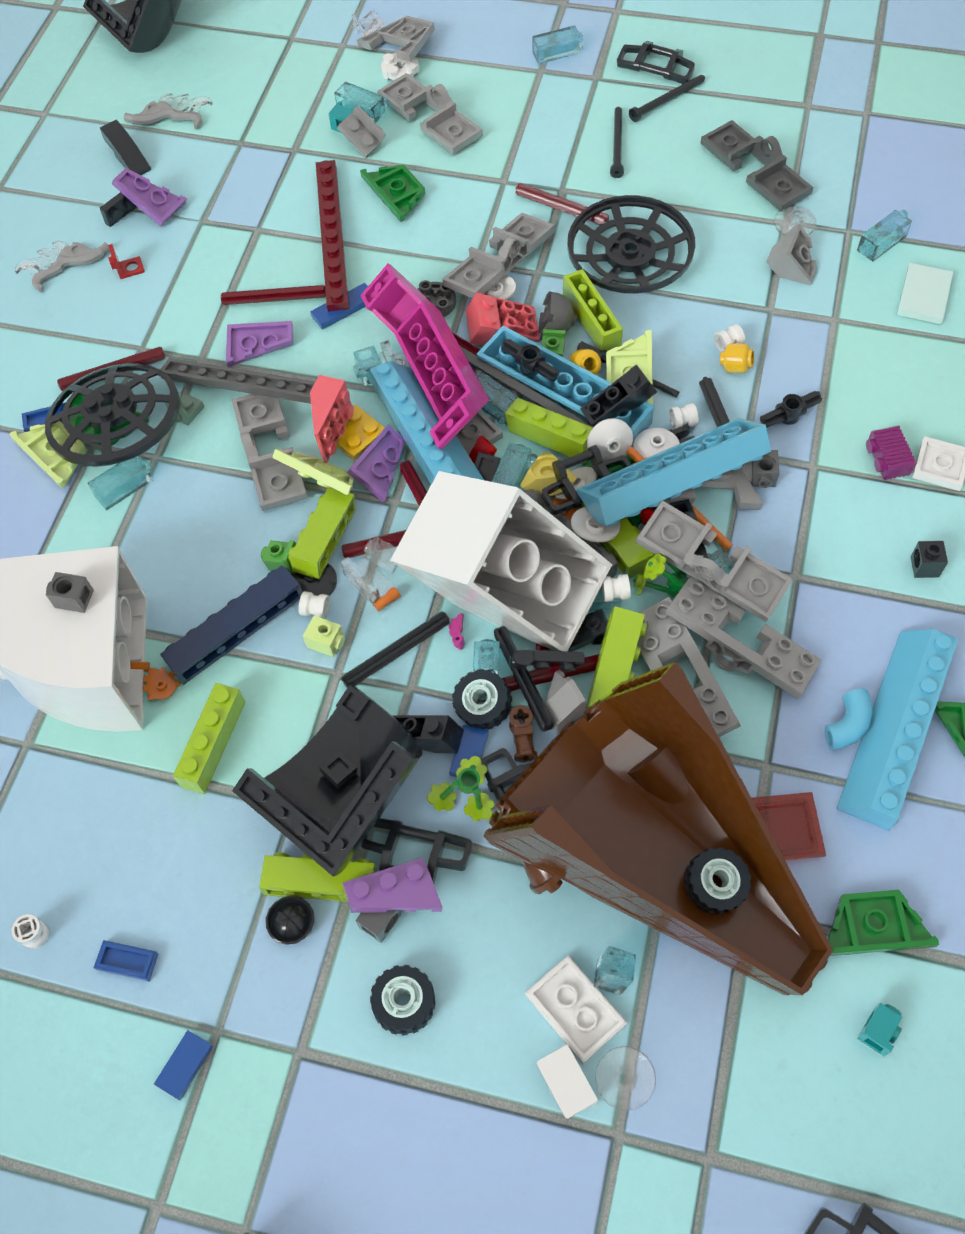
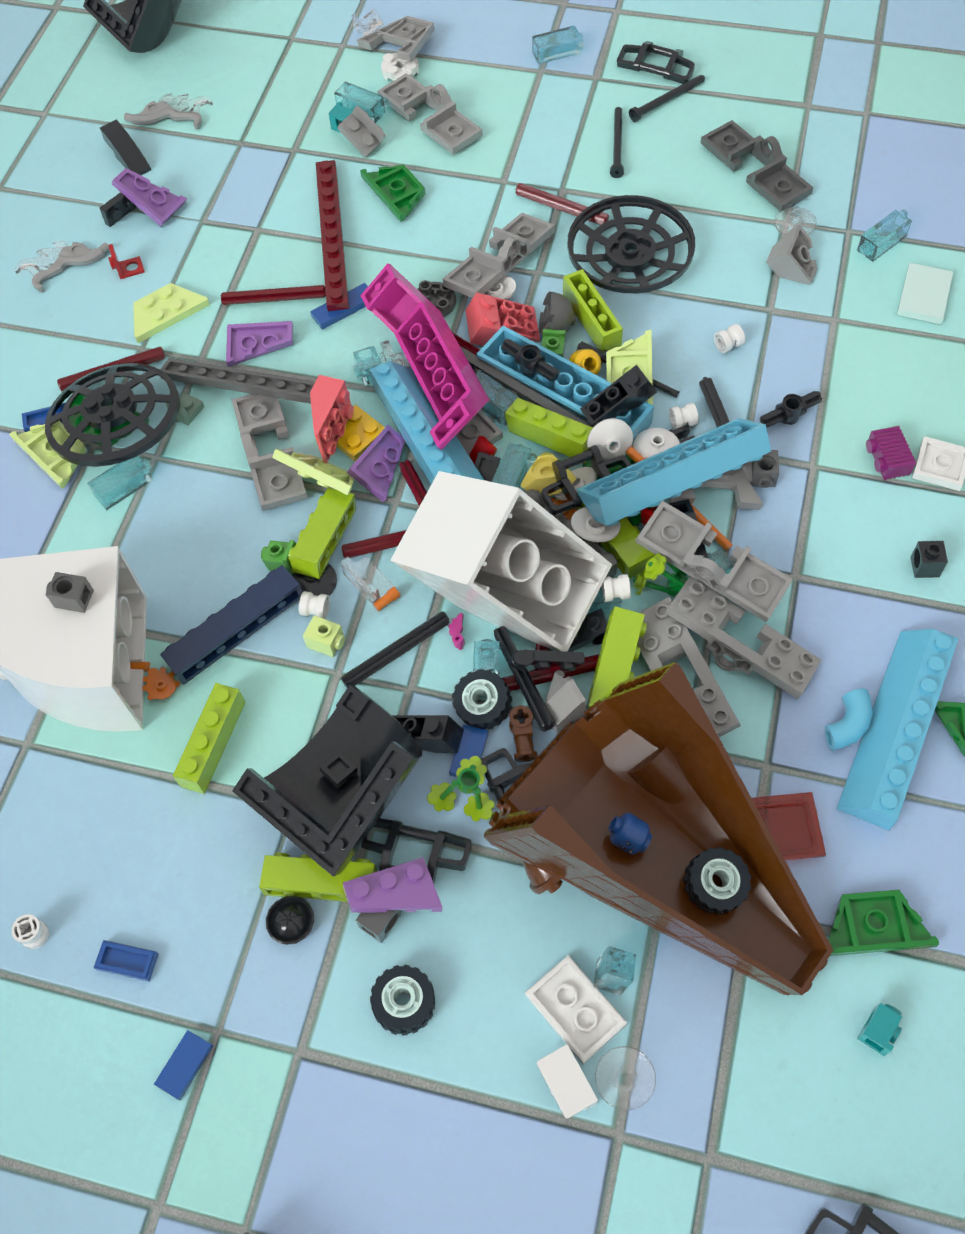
(164, 309): none -> yellowish green wing
(380, 553): clear bracket -> none
(630, 833): none -> blue head
(737, 358): yellow head -> none

